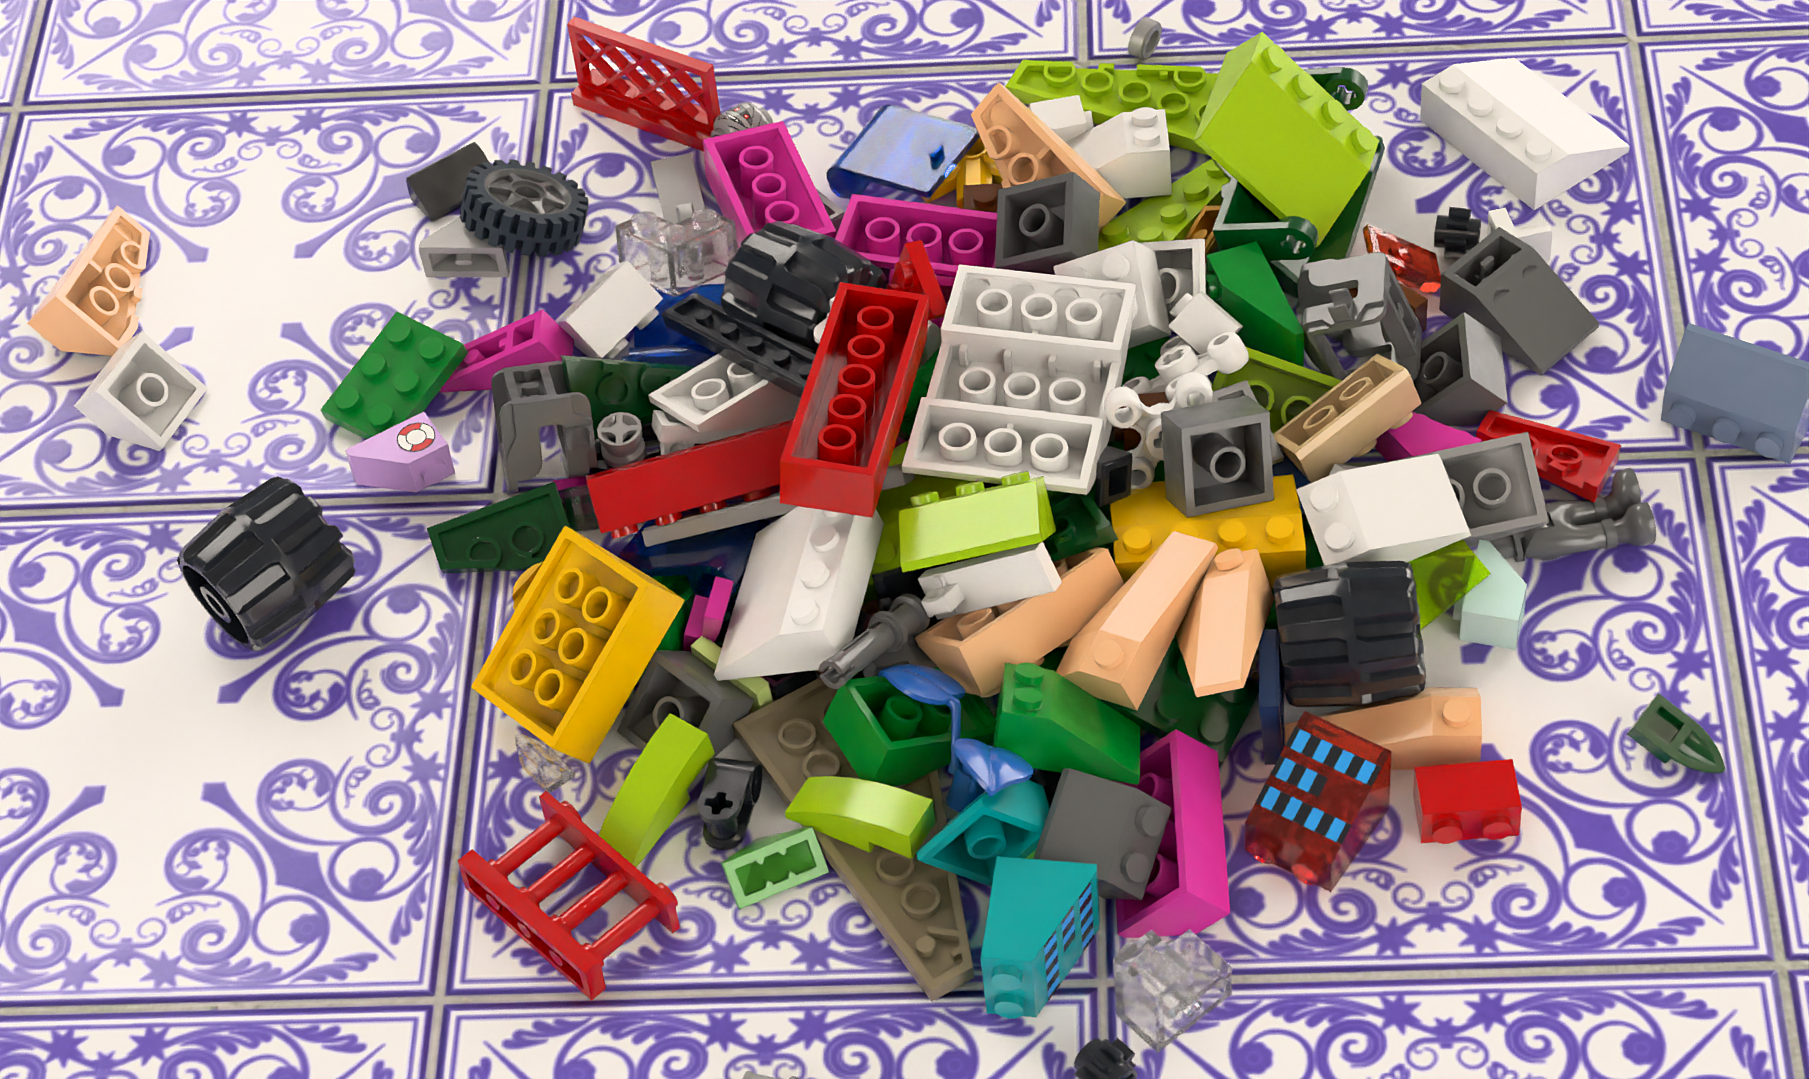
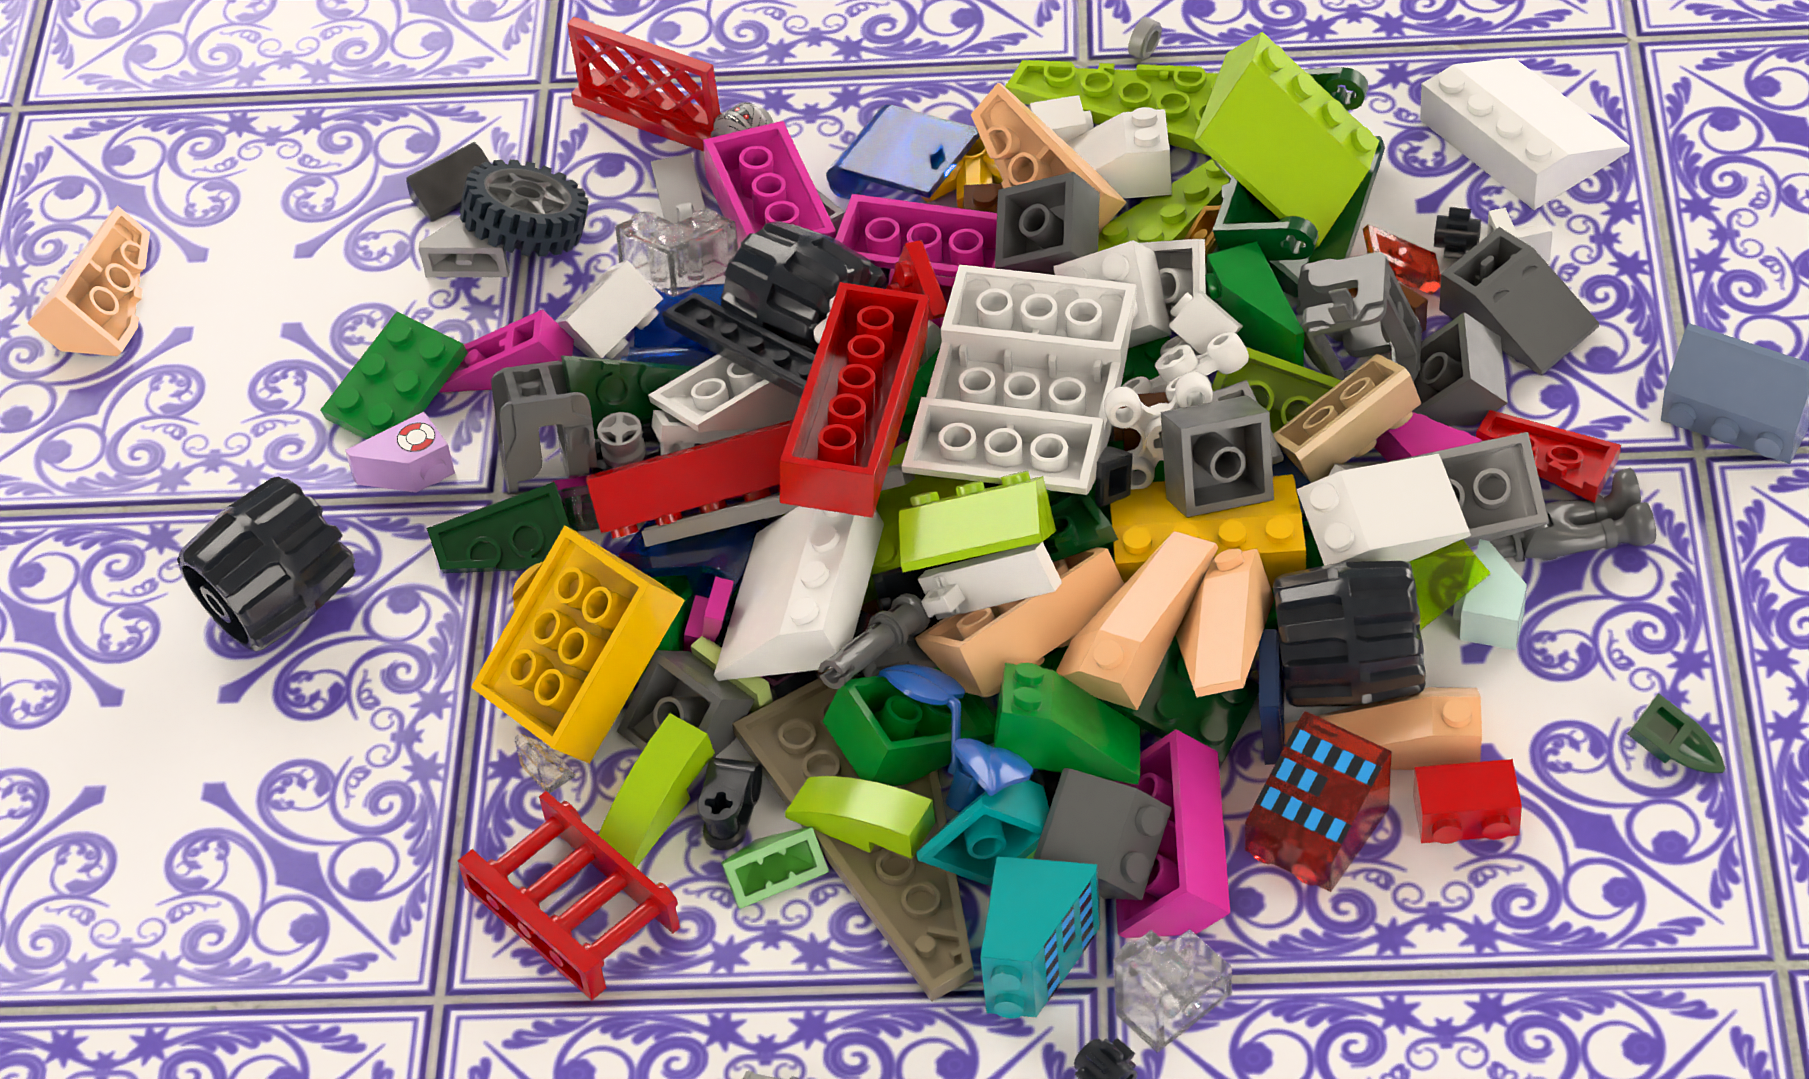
(141, 394): white slope -> none

